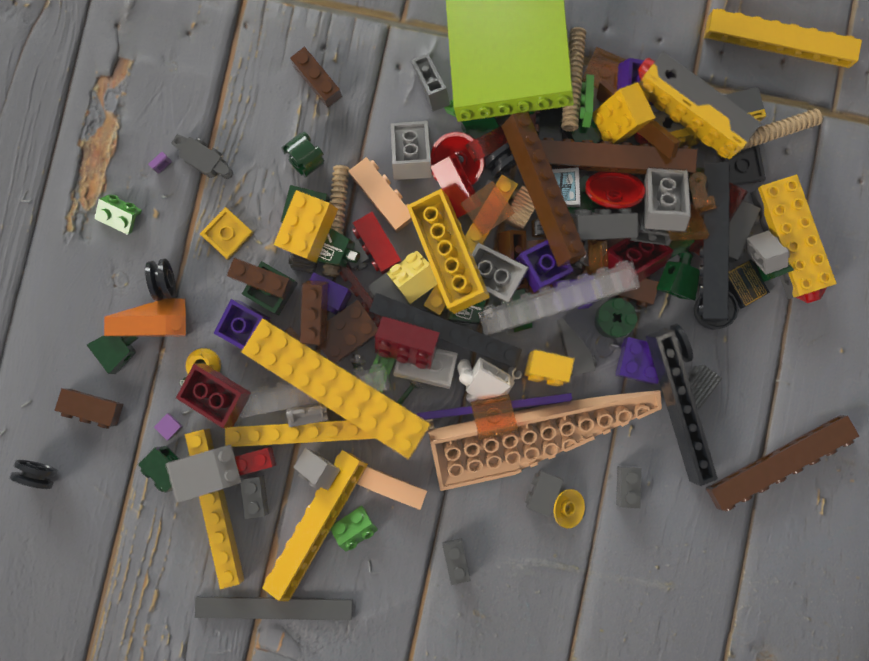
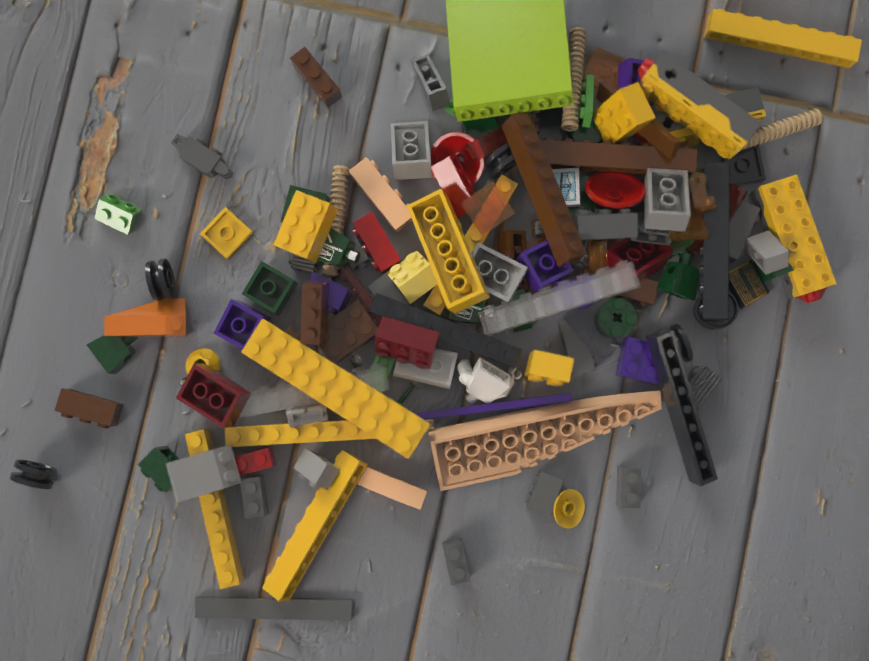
(160, 162): medium lavender tile -> none
(168, 426): medium lavender tile -> none
(259, 278): reddish brown brick -> none
(303, 154): dark green brick -> none
(353, 529): bright green bracket -> none
(494, 416): clear orange tile -> none
(522, 207): tan brick -> none
(782, 462): reddish brown brick -> none

